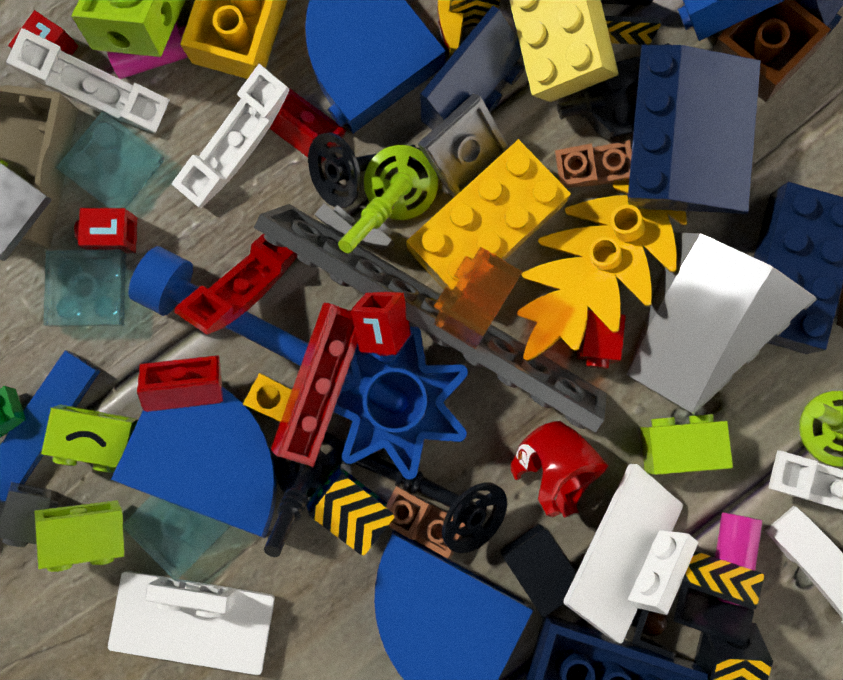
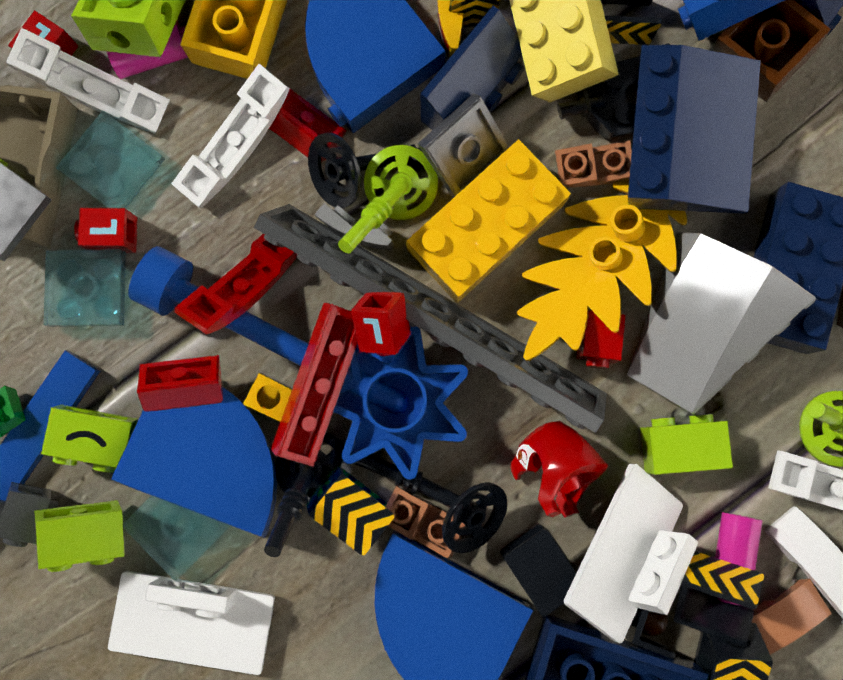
(477, 296): clear orange brick -> none
(790, 615): none -> nougat slope

